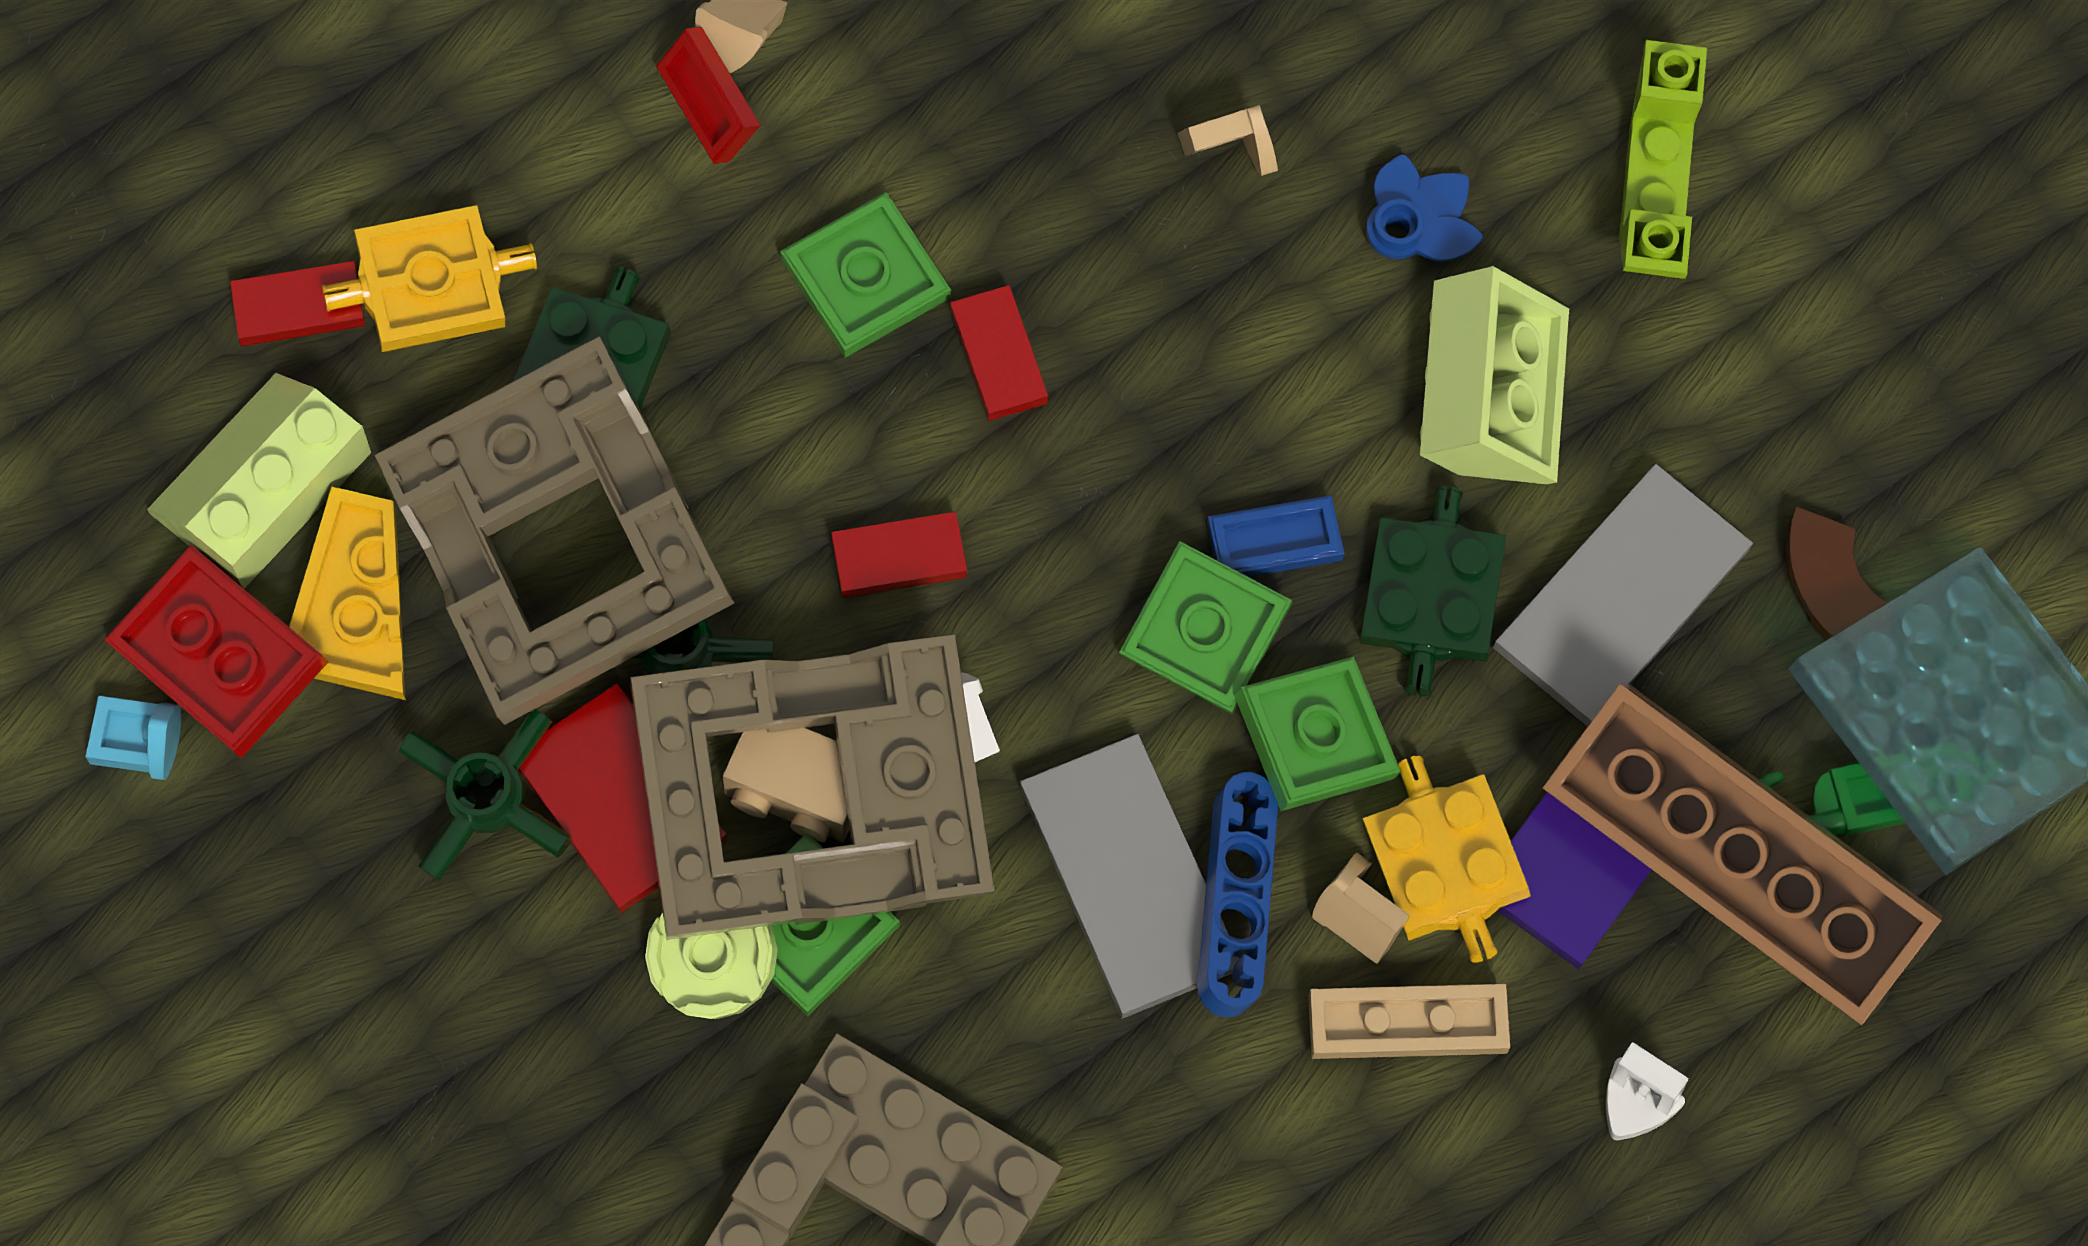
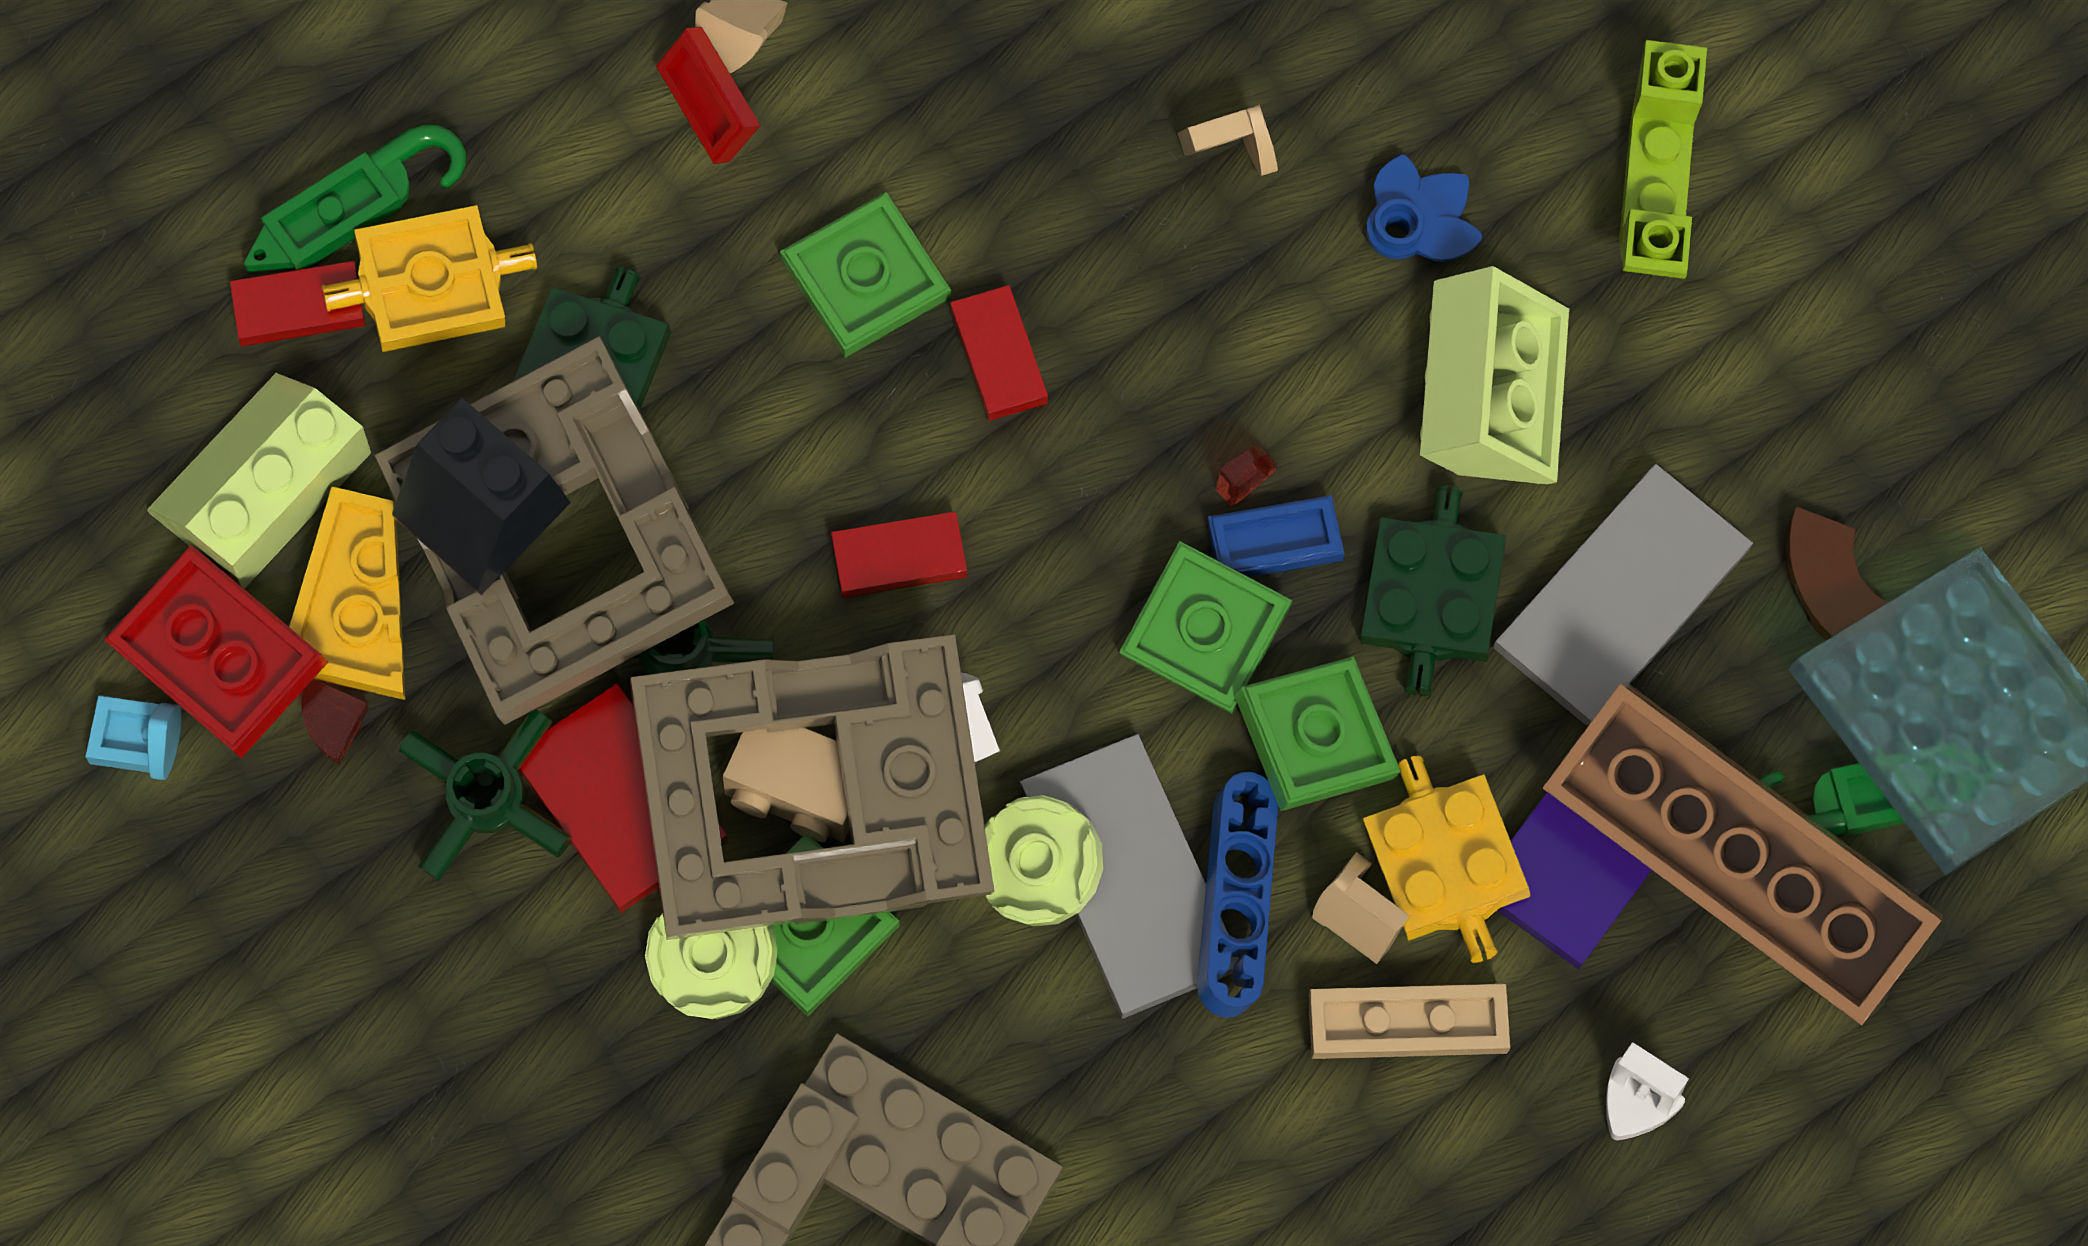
(331, 718): none -> clear red tile
(347, 200): none -> green plate
(475, 496): none -> black slope
(1042, 860): none -> yellowish green tile
(1245, 474): none -> clear red tile

